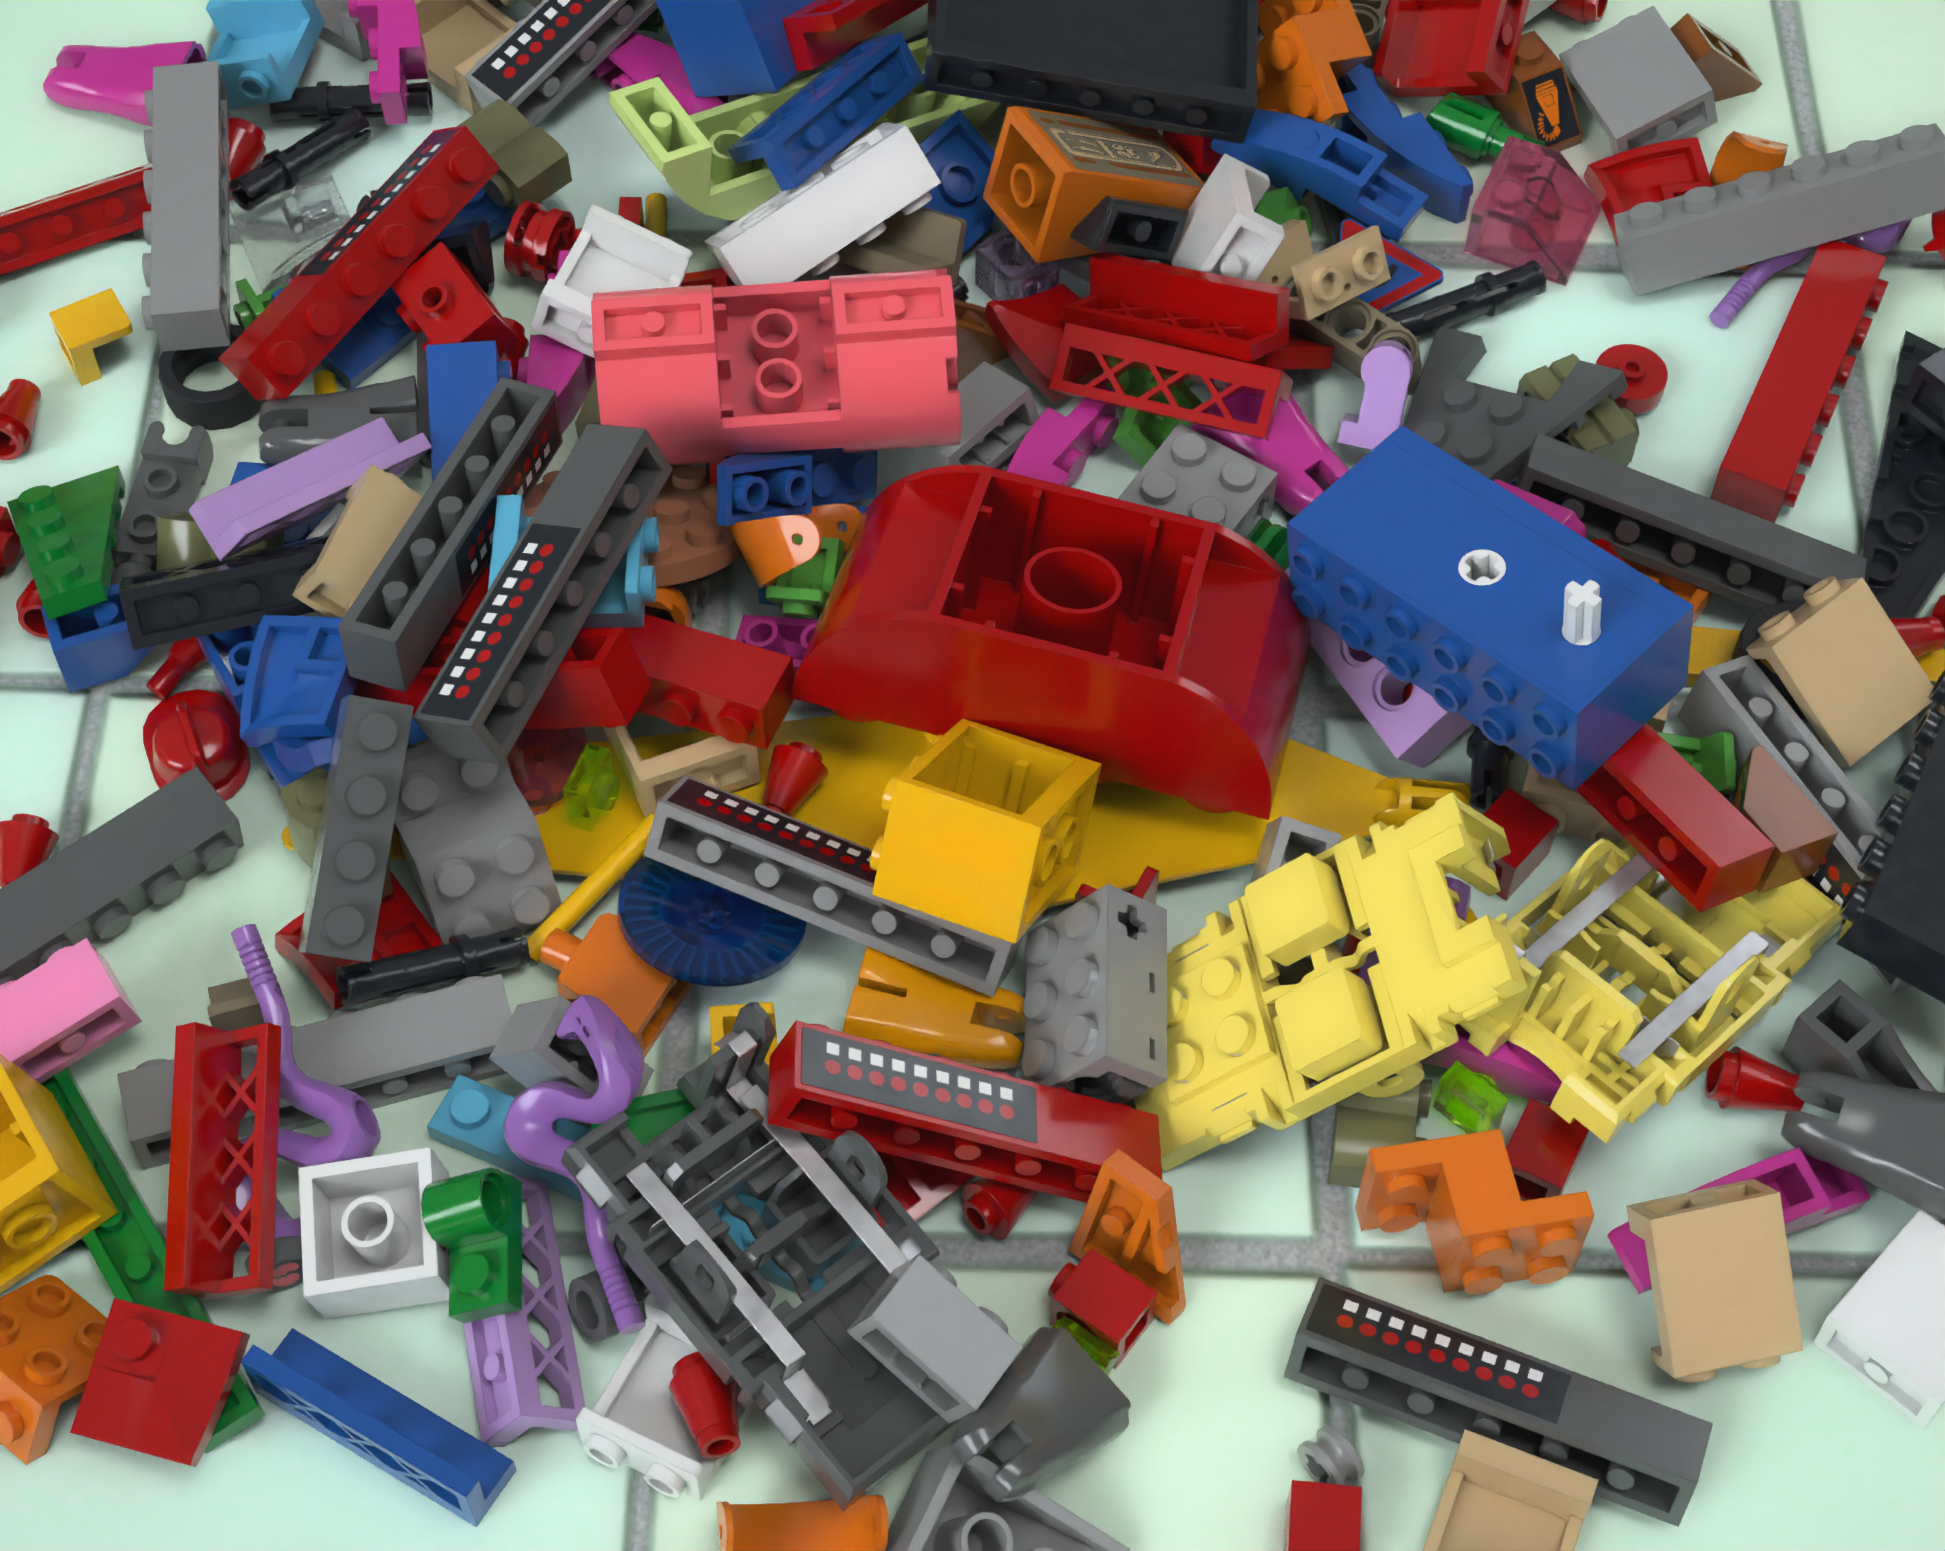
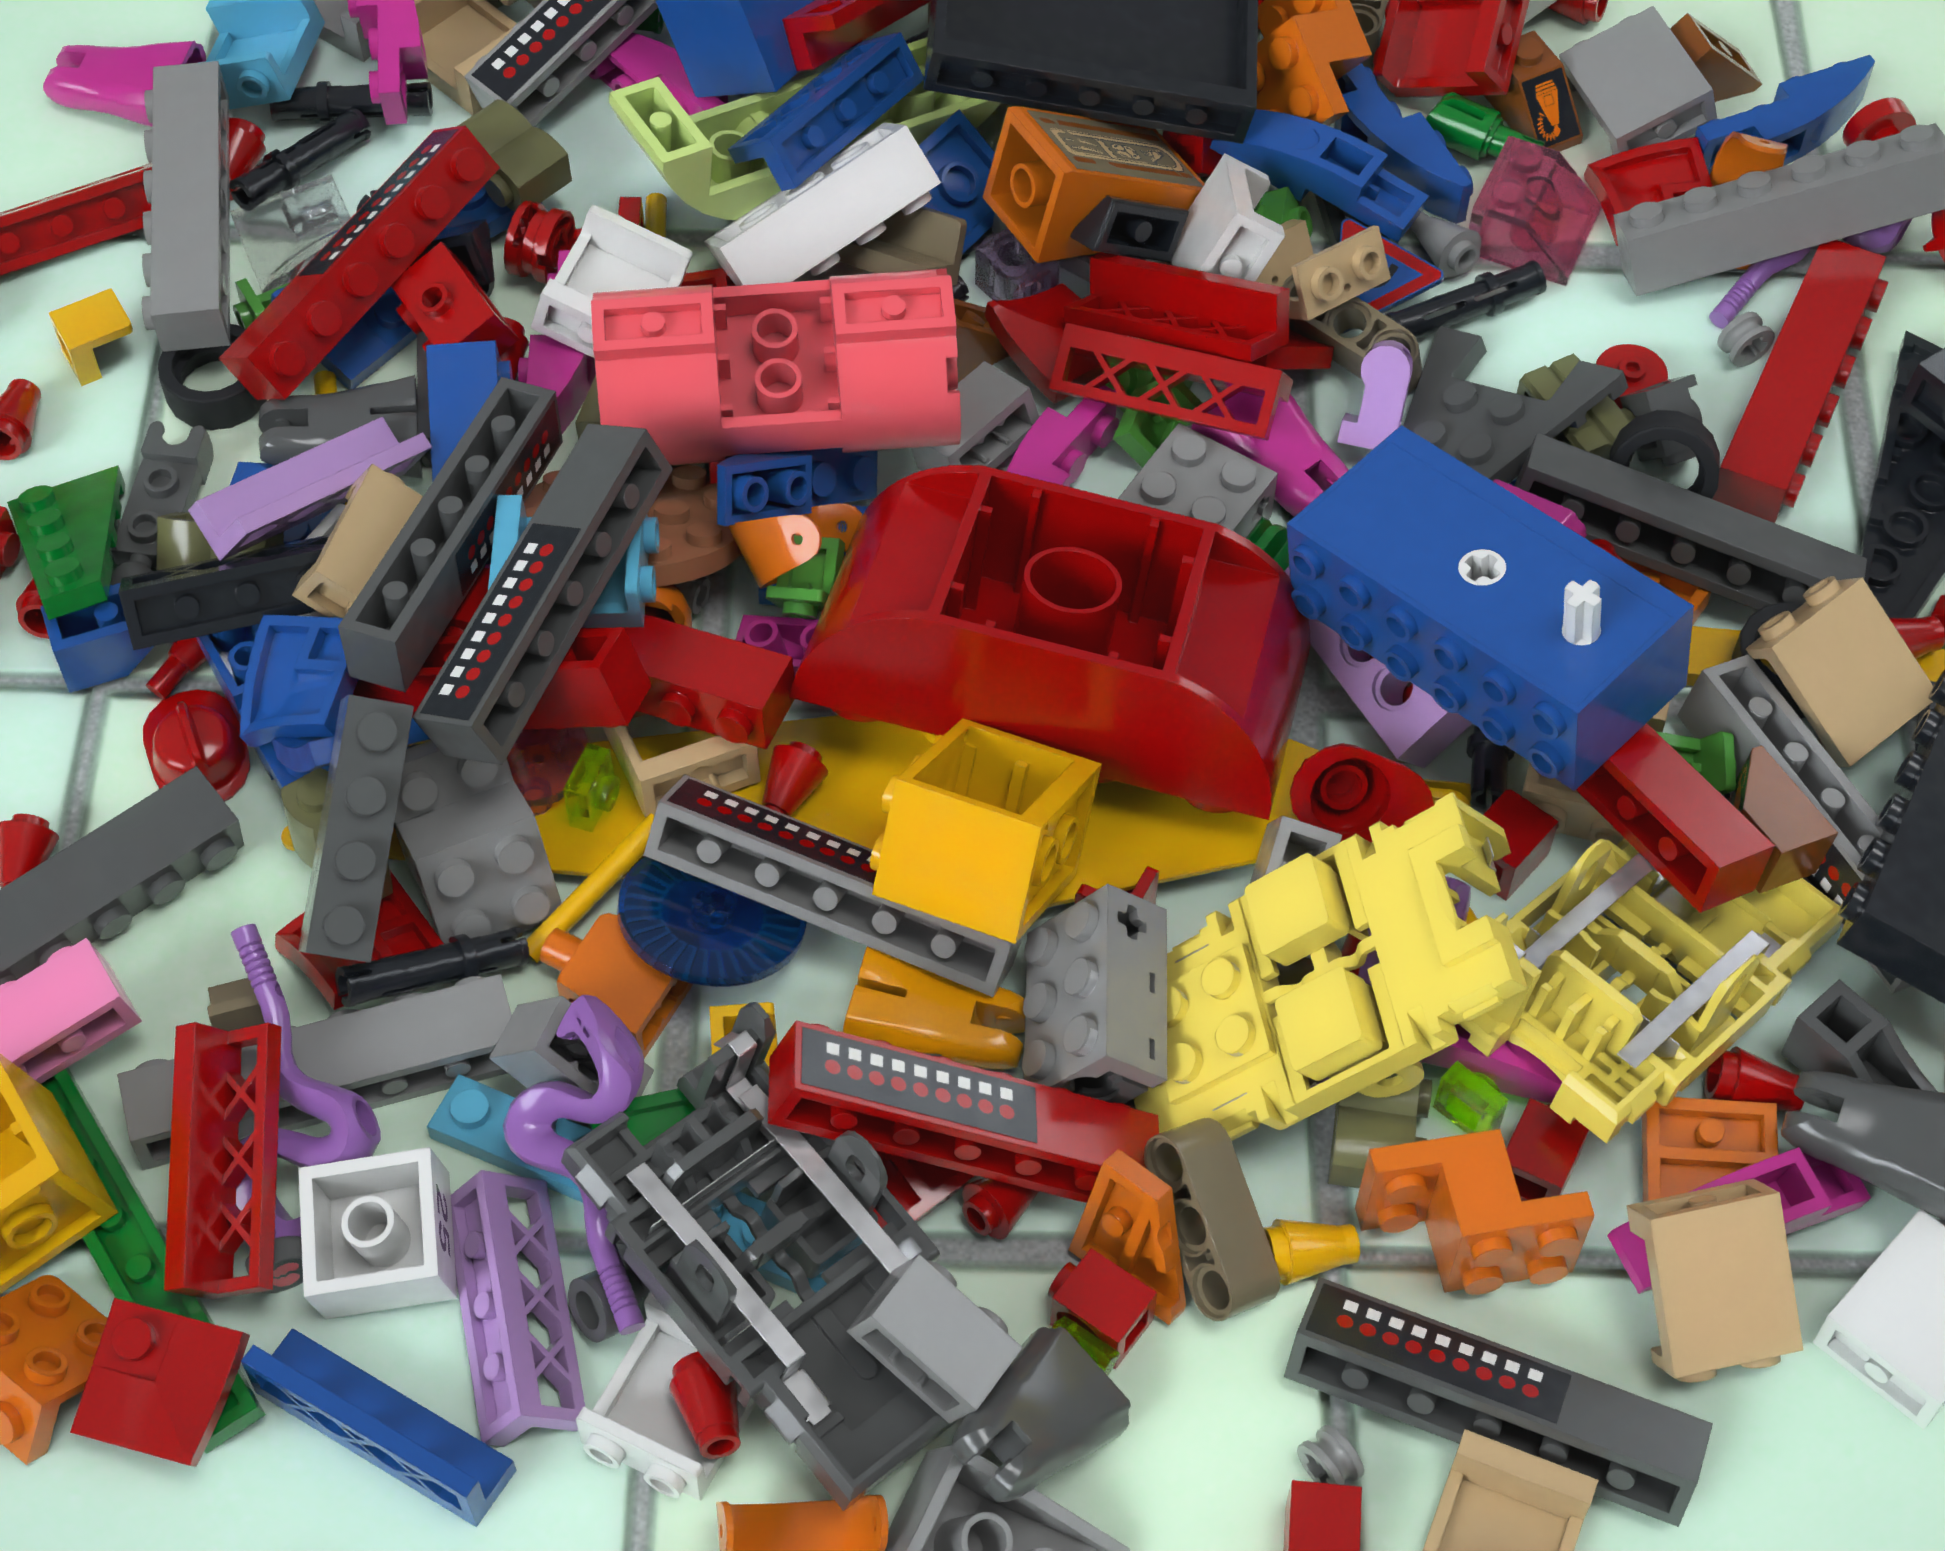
(482, 1228): green plate -> none
(1216, 1219): none -> dark tan beam
(1310, 1248): none -> yellow cone
(1355, 788): none -> red piece
(1448, 244): none -> light grey cone
(1670, 396): none -> dark grey brick
(1672, 427): none -> black tyre
(1703, 1141): none -> orange wing
(1746, 339): none -> light grey bush
(1802, 114): none -> blue slope
(1878, 121): none -> red wheel

